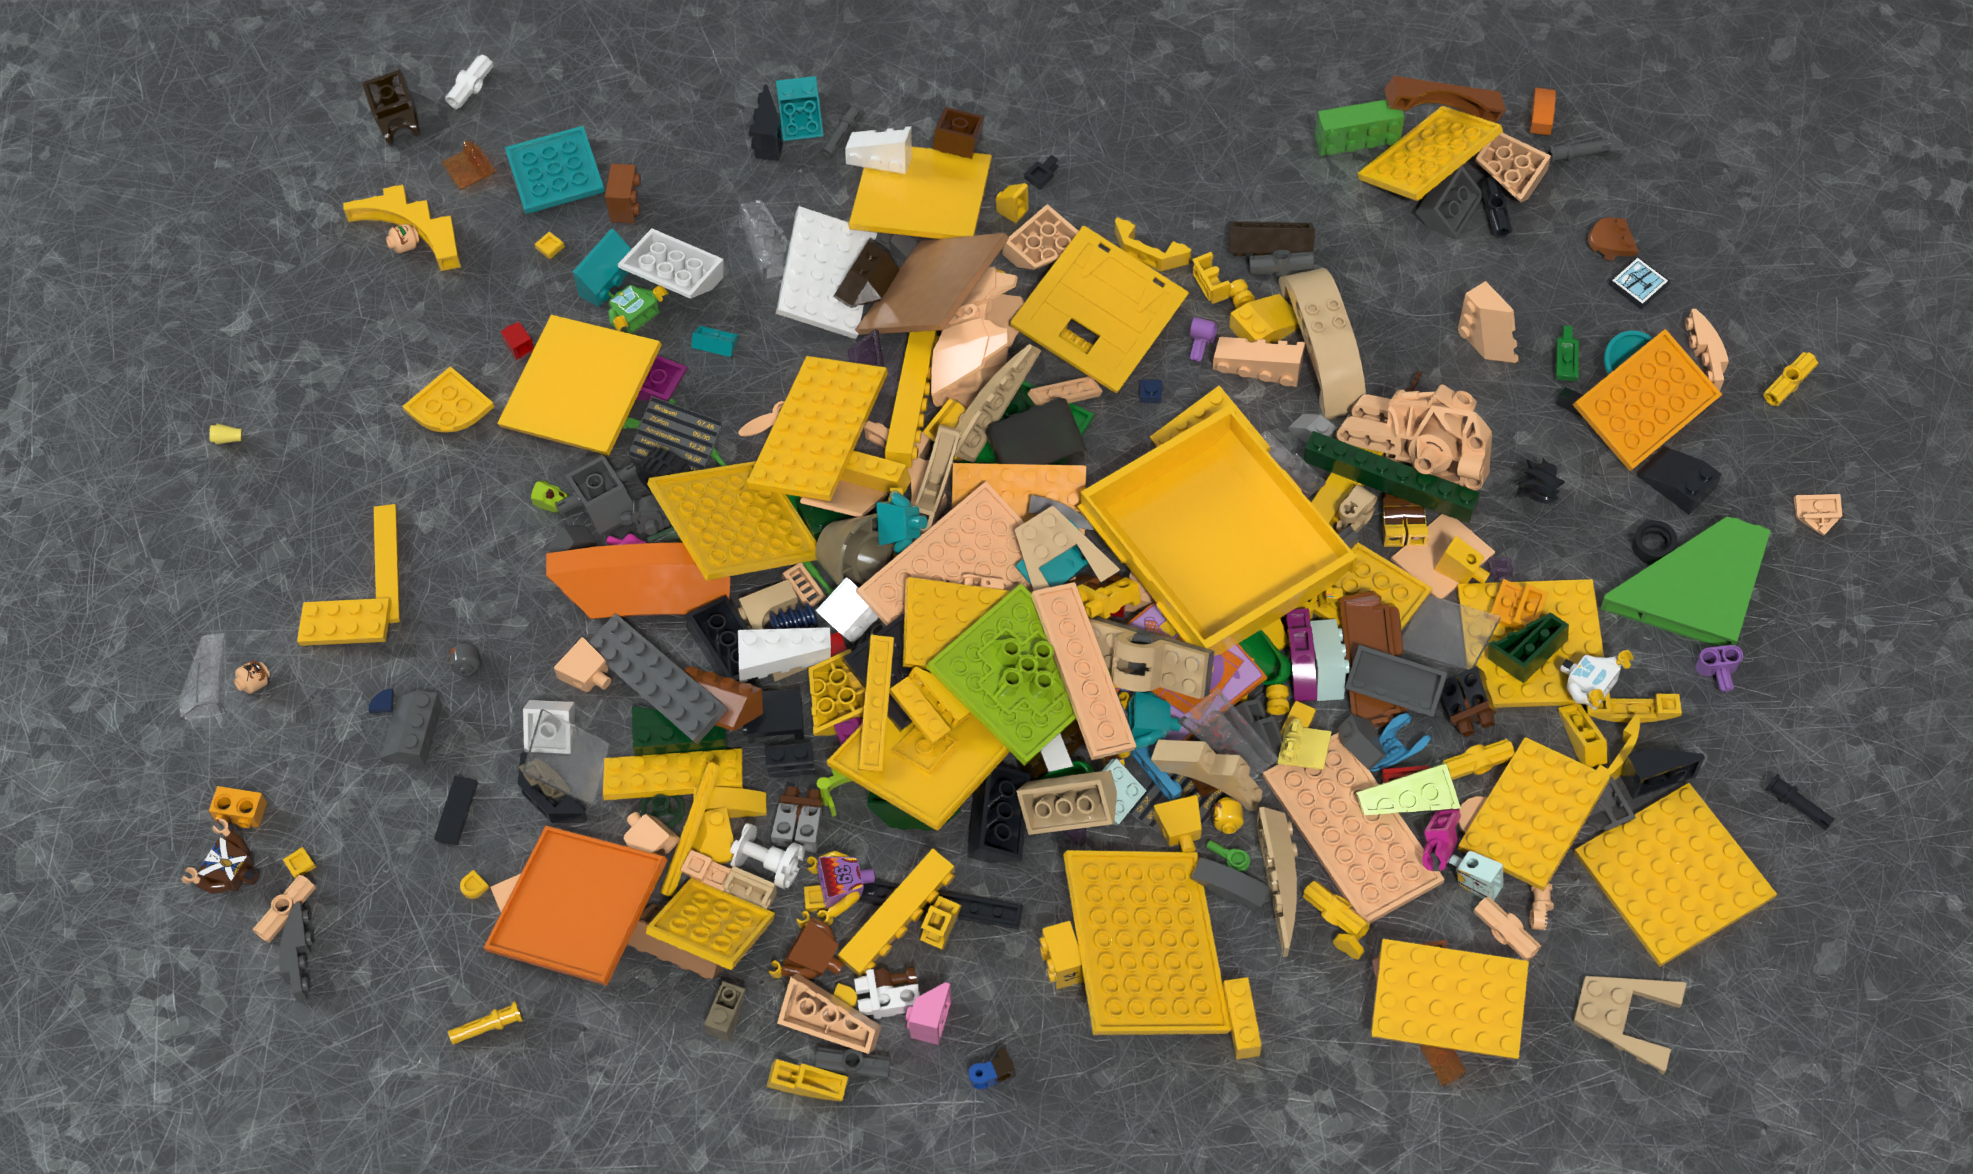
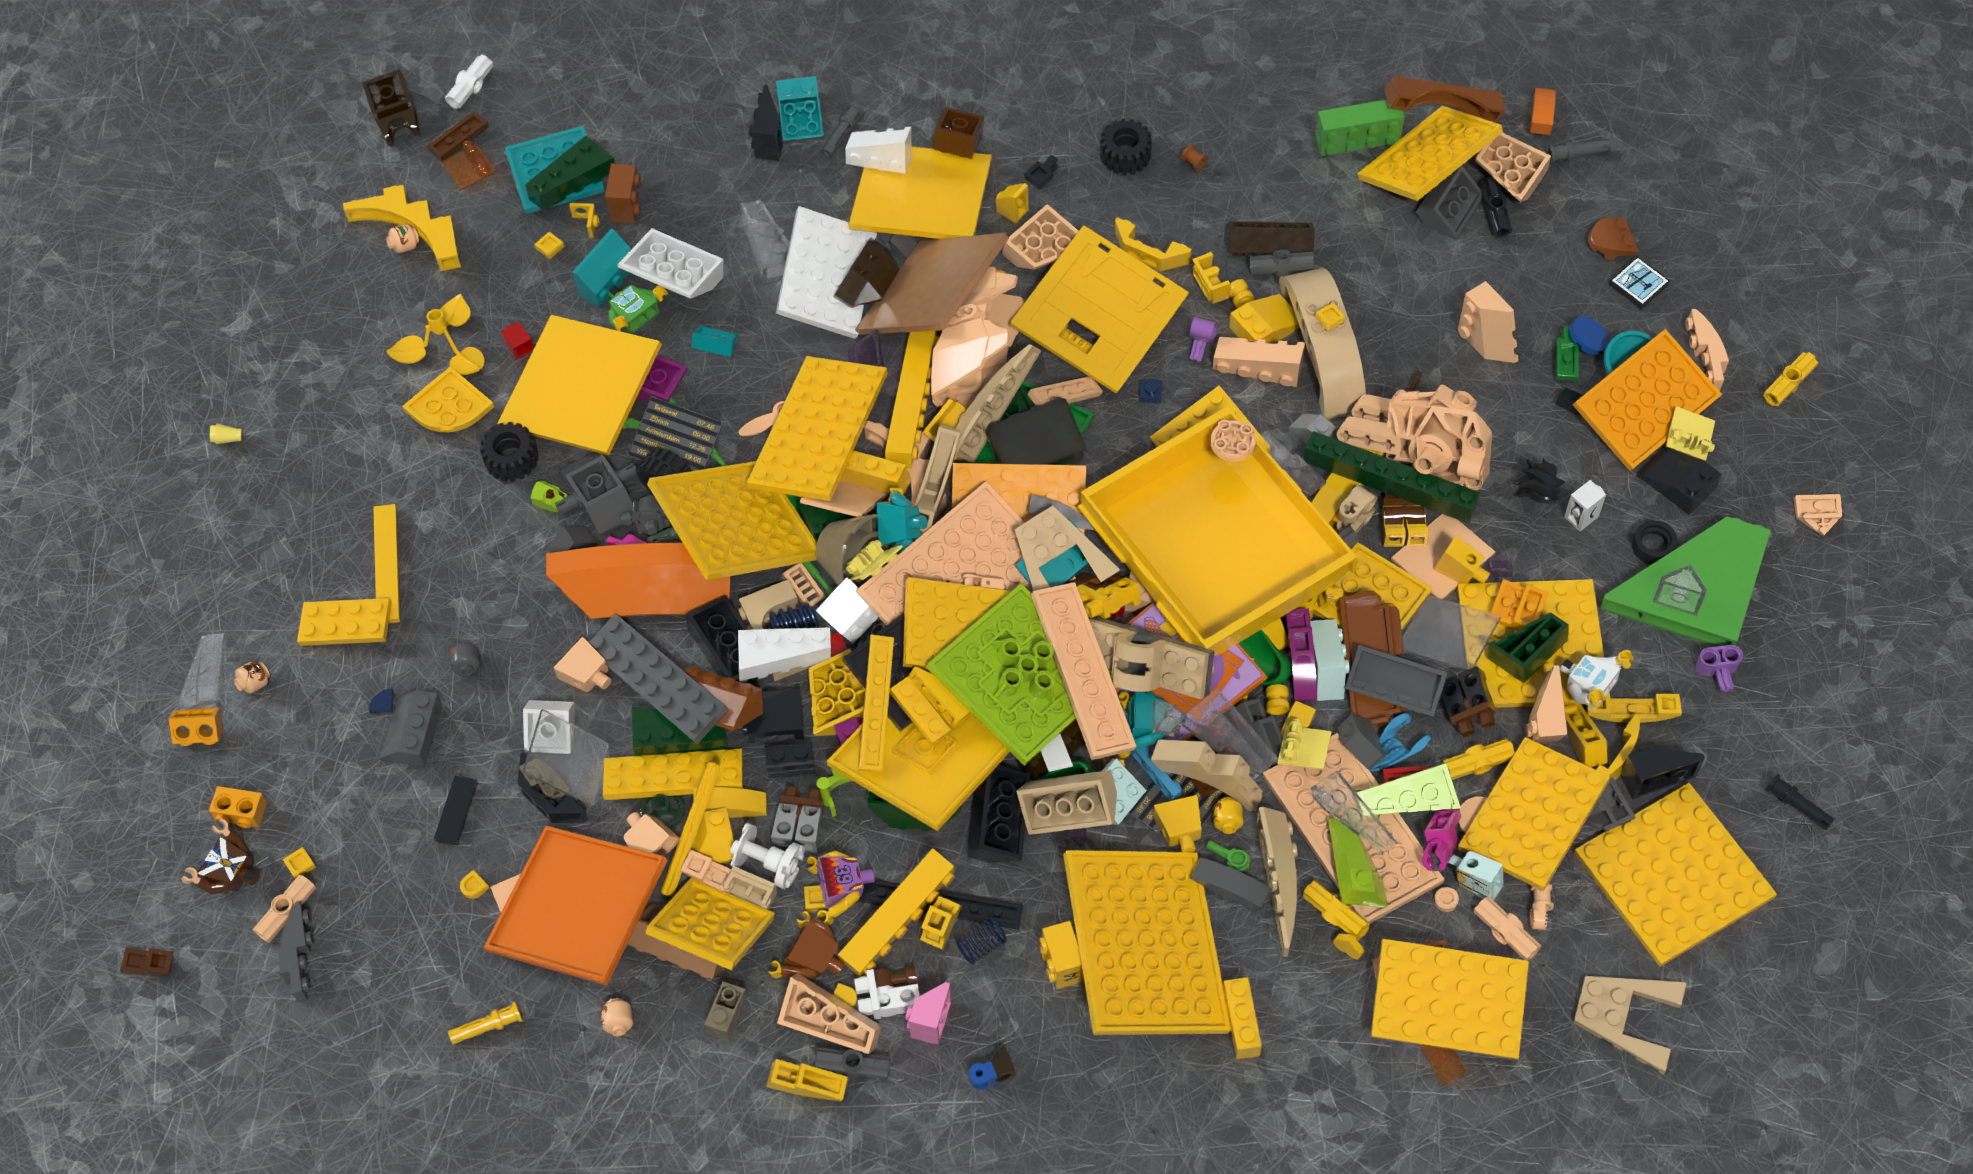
(146, 963): none -> reddish brown slope
(194, 721): none -> light orange brick
(453, 313): none -> yellow plant
(455, 137): none -> reddish brown plate
(508, 437): none -> black tyre
(569, 173): none -> dark green wedge
(593, 218): none -> yellow bracket
(616, 1017): none -> light nougat head
(871, 560): none -> light yellow hinge
(1003, 940): none -> dark blue piece
(1122, 134): none -> black tyre
(1167, 718): none -> clear slope
(1194, 157): none -> dark orange bush
(1233, 440): none -> light nougat tile
(1330, 316): none -> yellow tile
(1346, 807): none -> clear wedge
(1355, 870): none -> lime wedge
(1446, 899): none -> light nougat tile
(1547, 716): none -> light nougat slope
(1585, 505): none -> white brick
(1589, 335): none -> blue tile
(1681, 591): none -> clear slope
(1691, 433): none -> light yellow hinge

